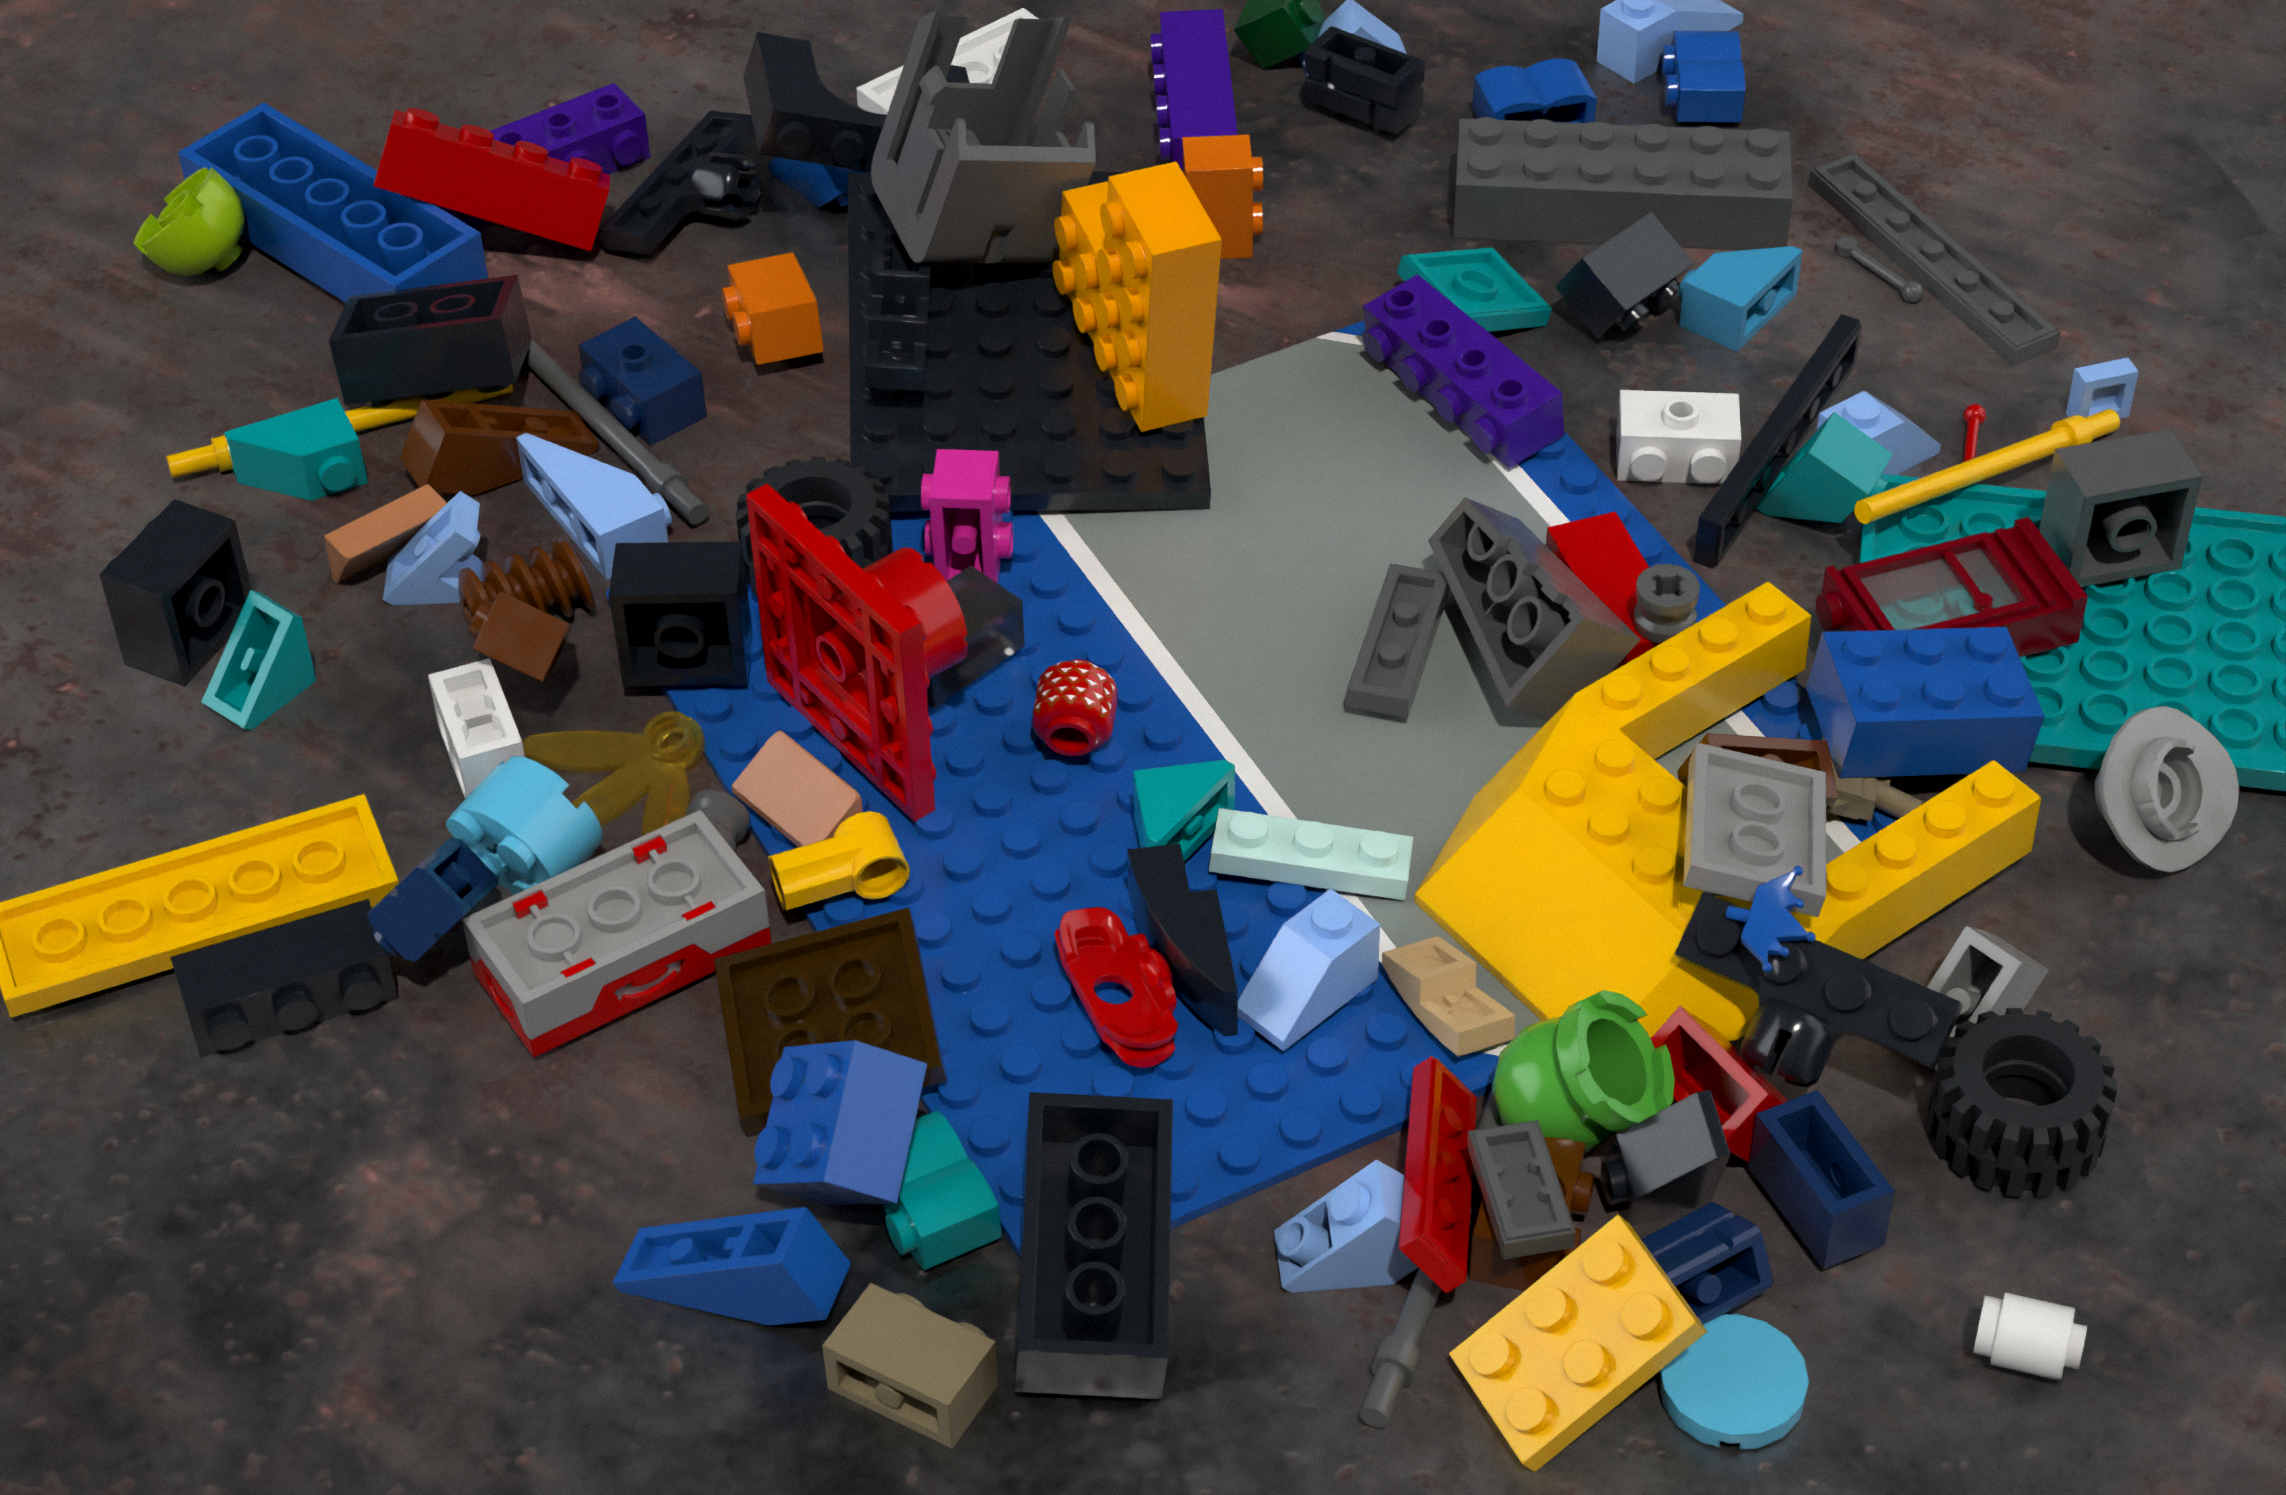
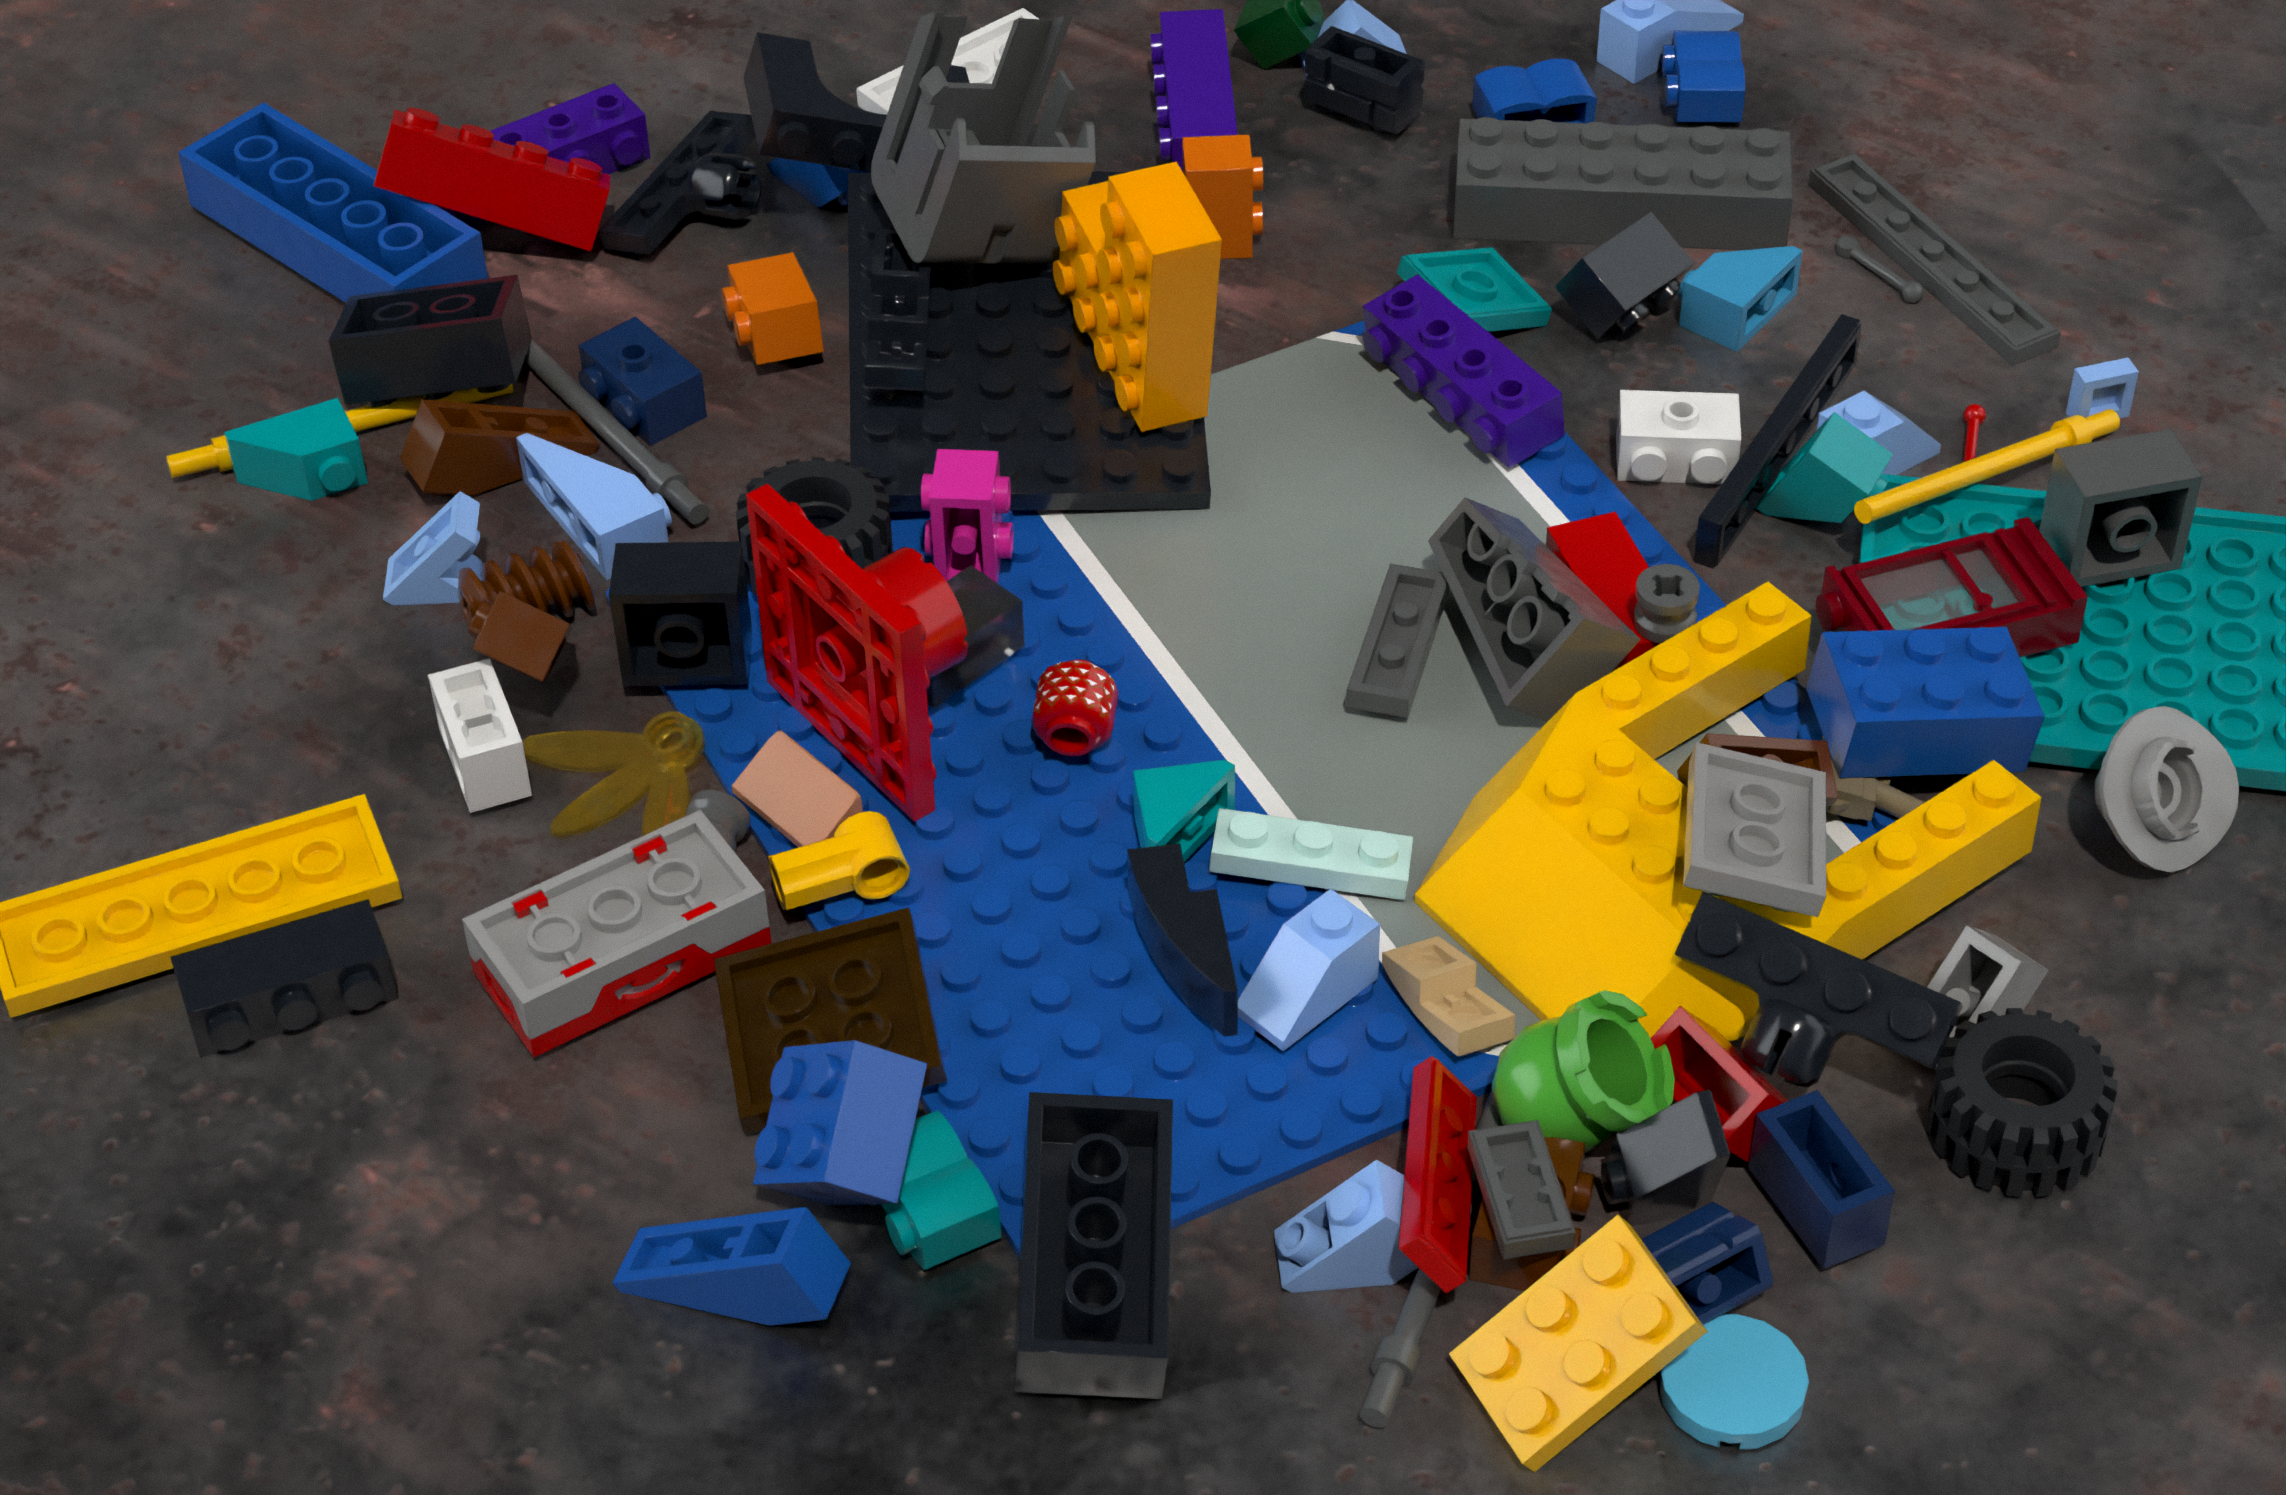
(177, 591): black brick -> none
(195, 227): lime cylinder -> none
(262, 663): teal slope -> none
(380, 532): nougat slope -> none
(431, 900): dark blue brick -> none
(525, 825): medium azure brick -> none
(911, 1364): dark tan brick -> none
(1098, 951): red piece -> none
(1770, 919): blue piece -> none
(2029, 1335): white brick -> none

